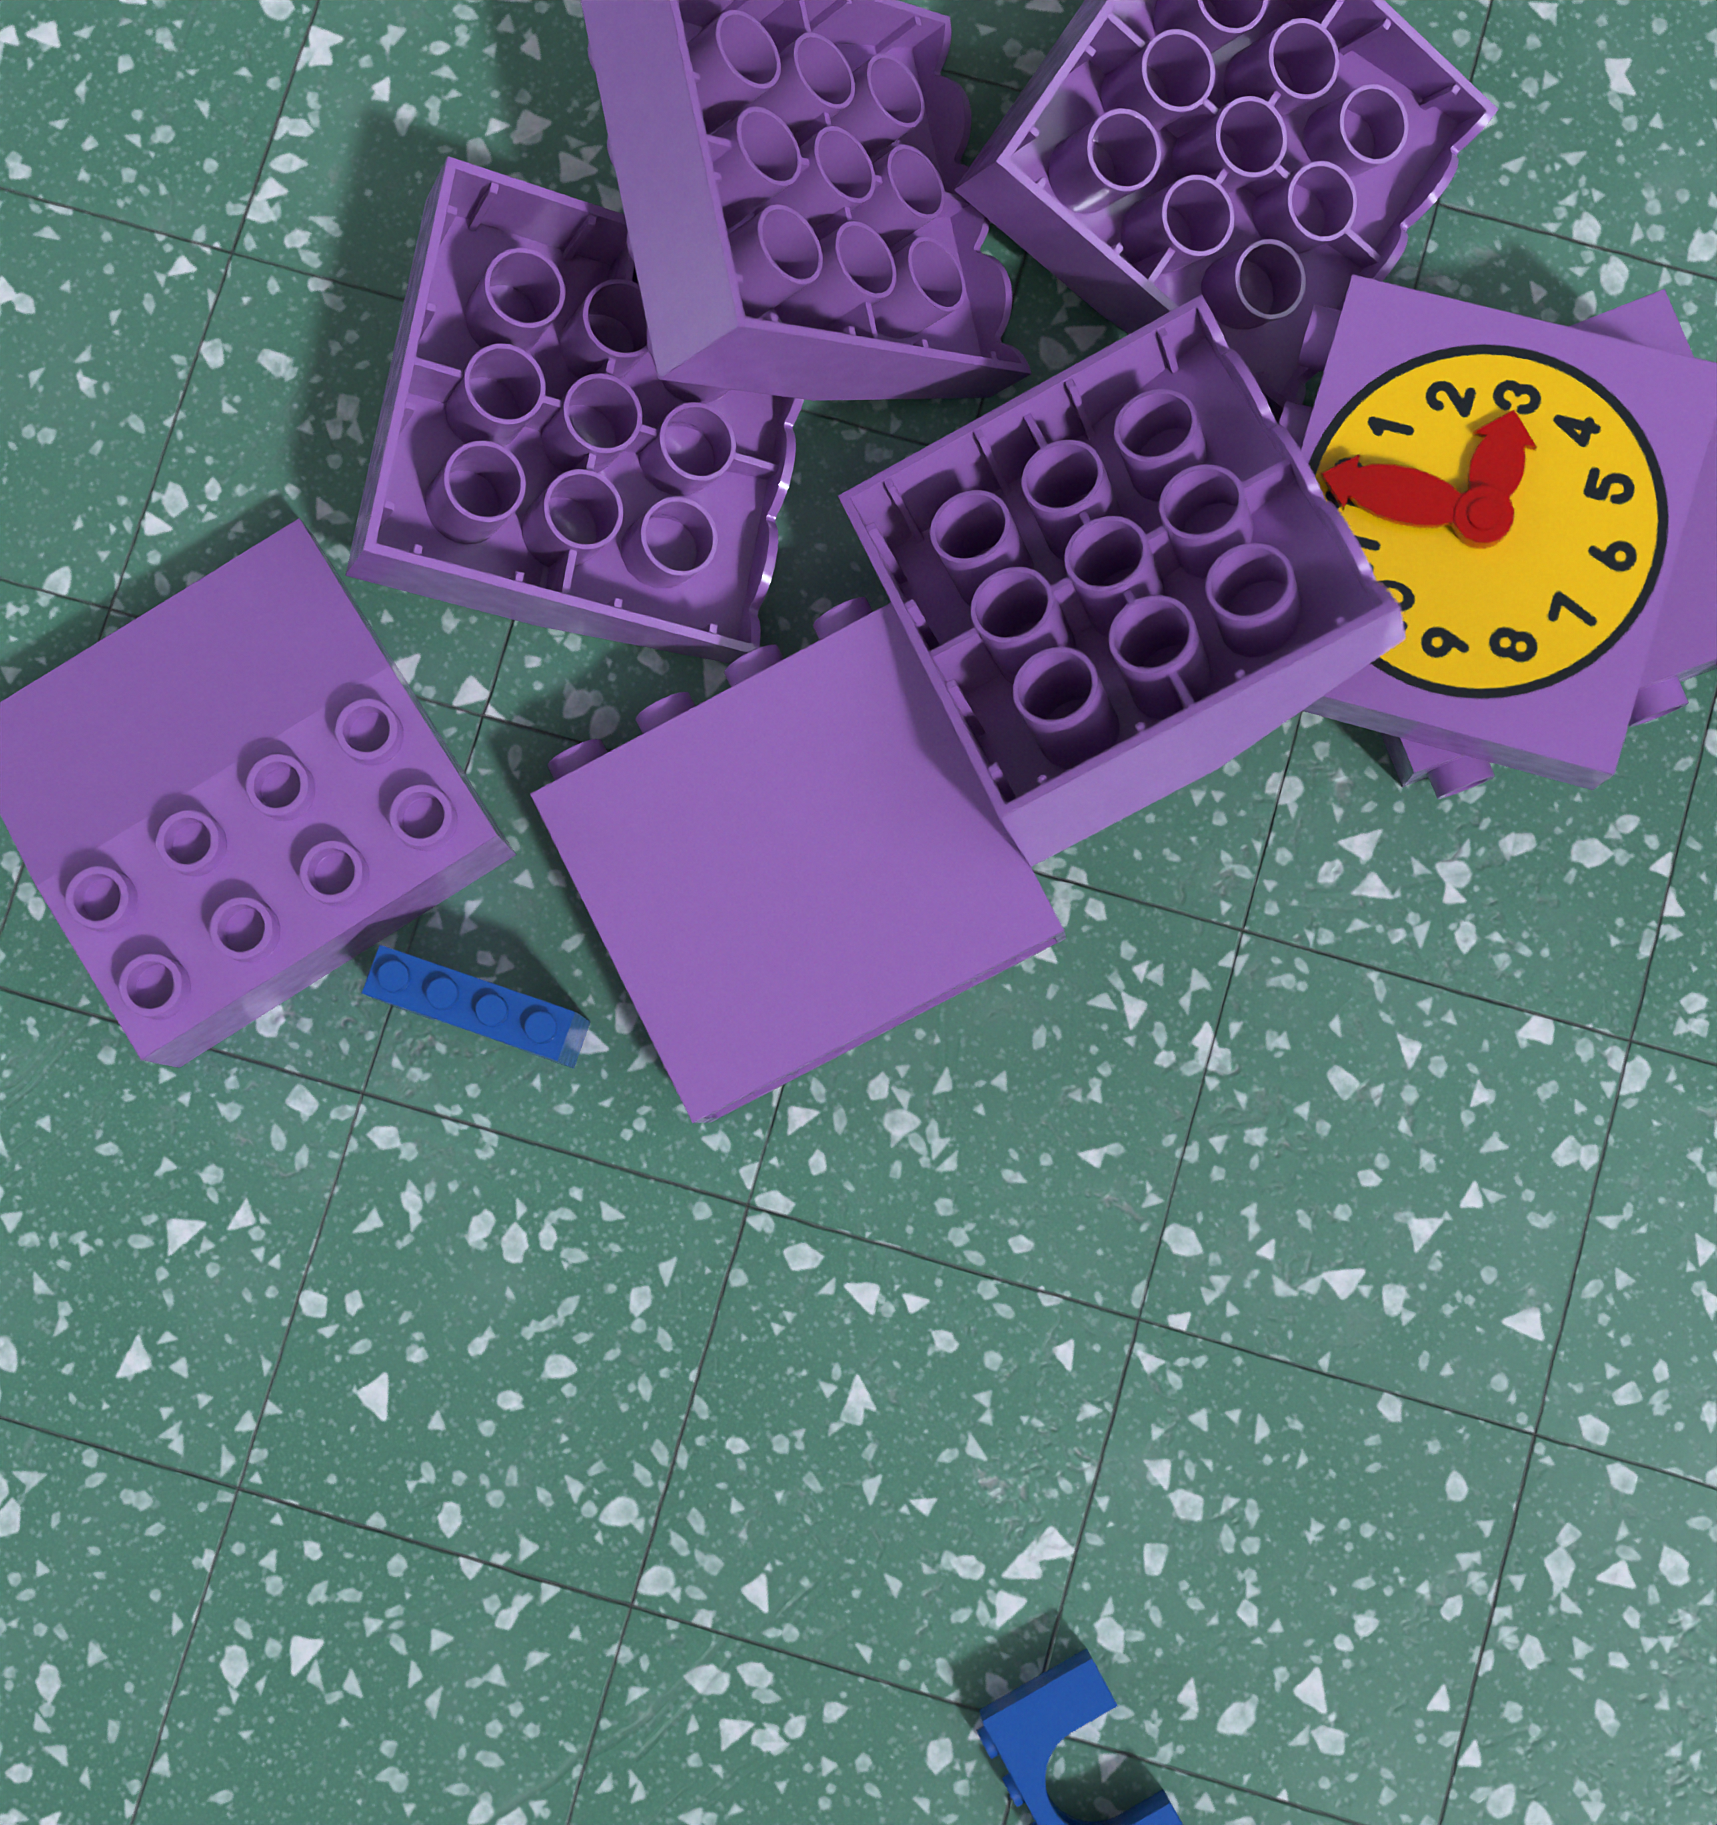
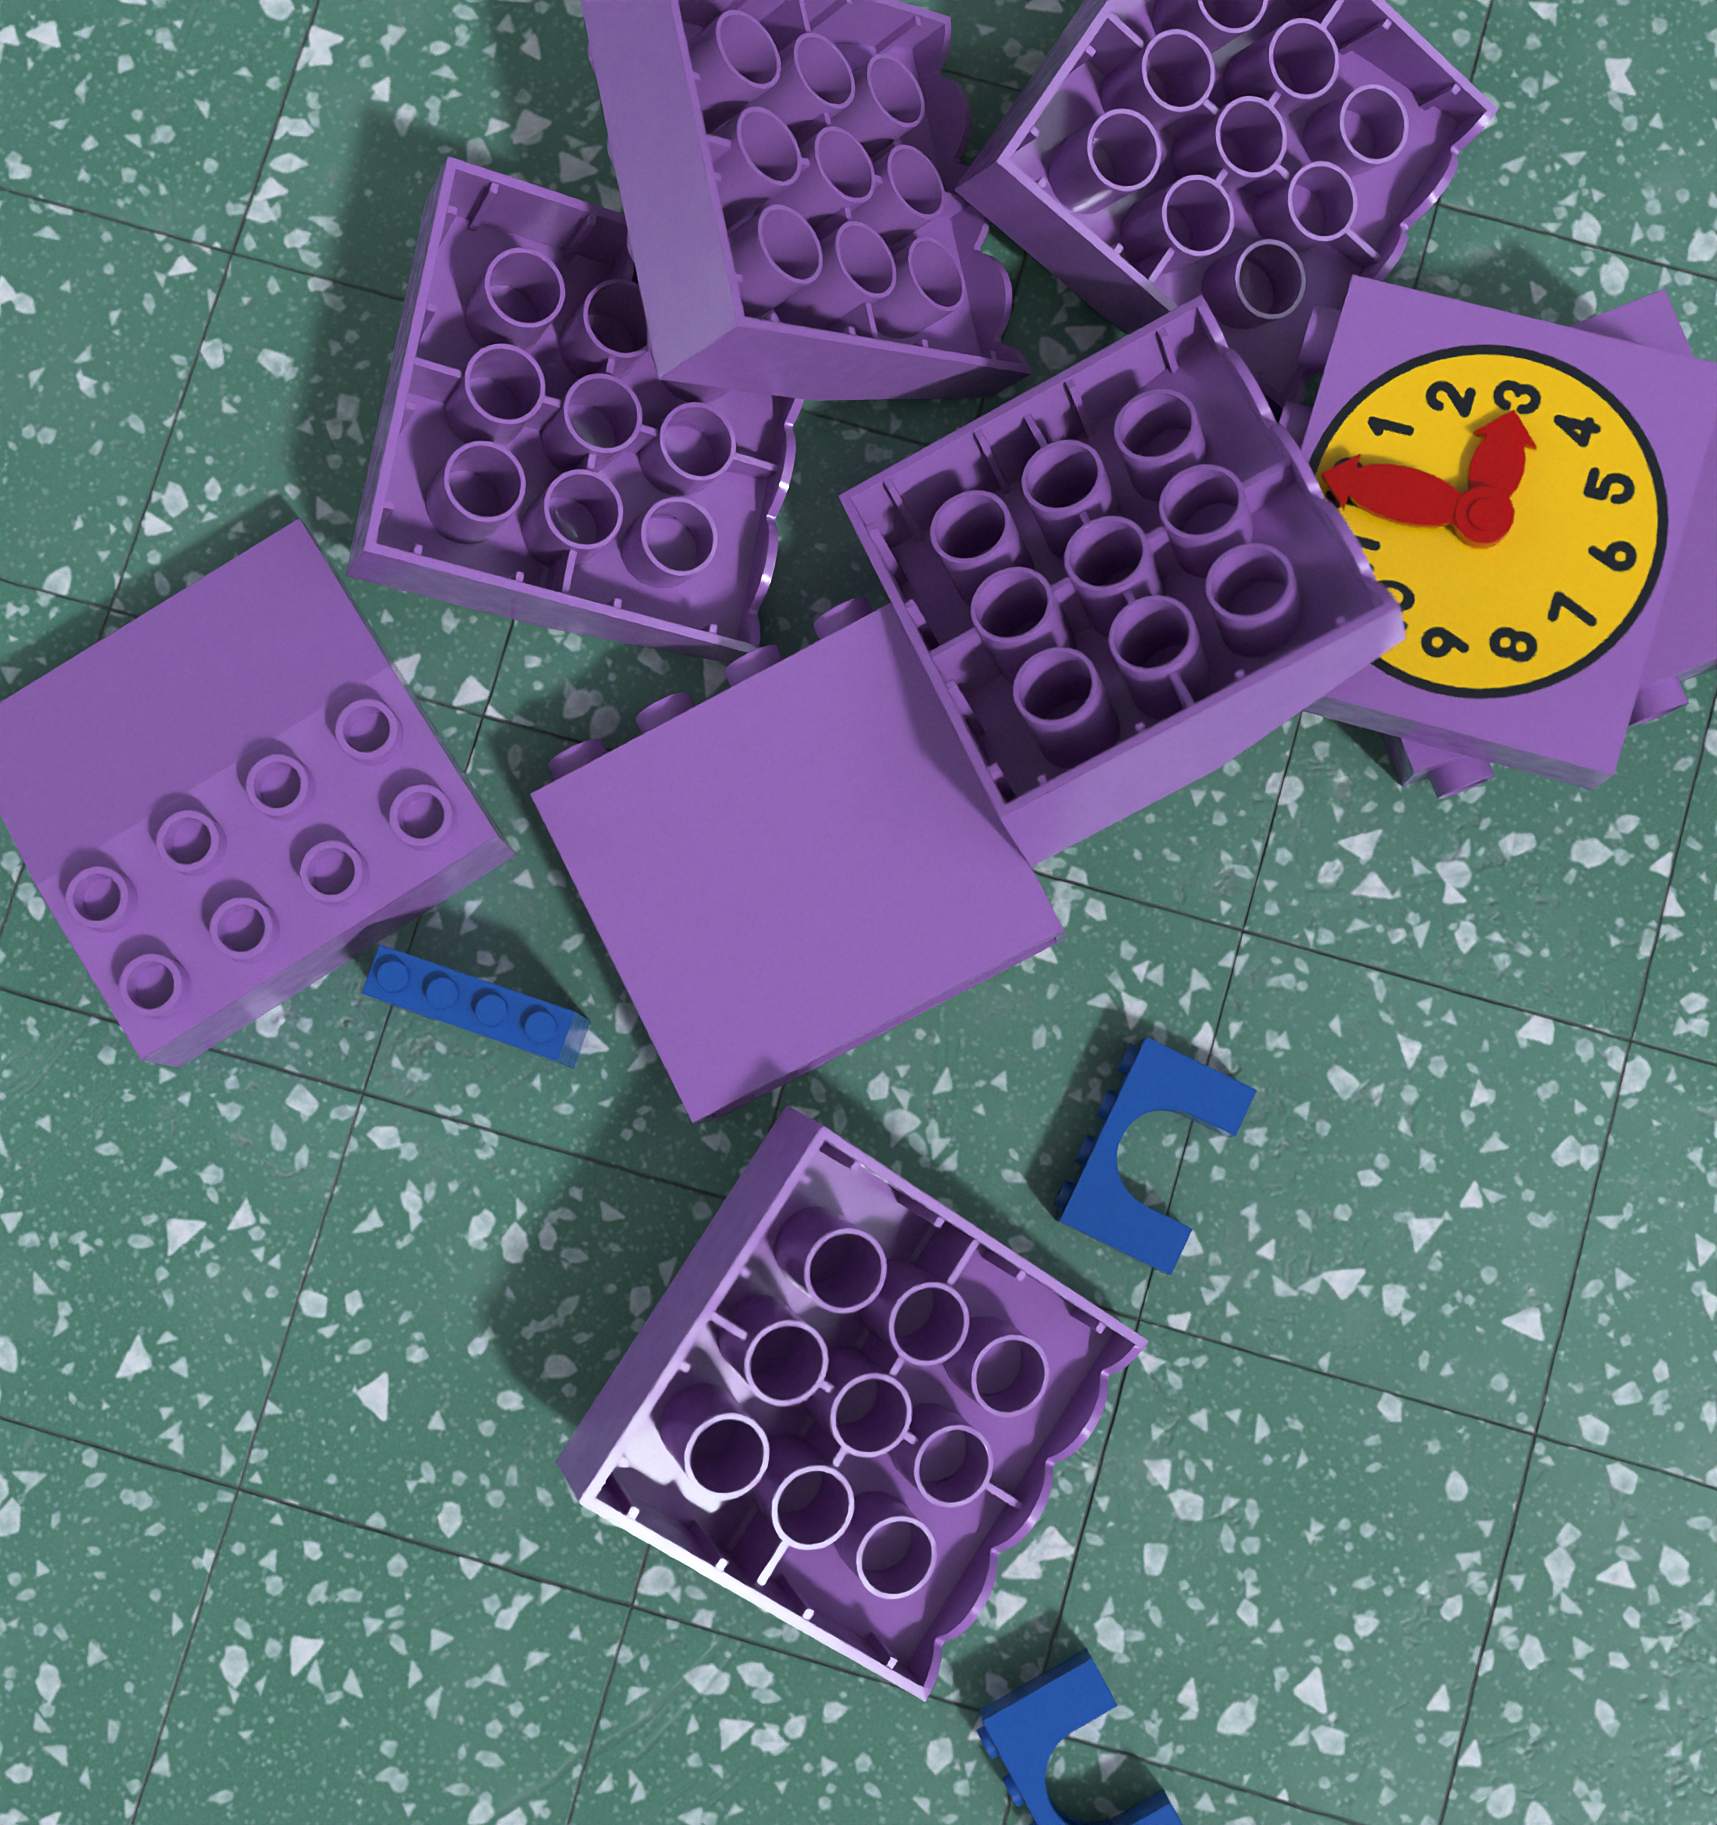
(847, 1404): none -> medium lavender piece
(1097, 1199): none -> blue arch

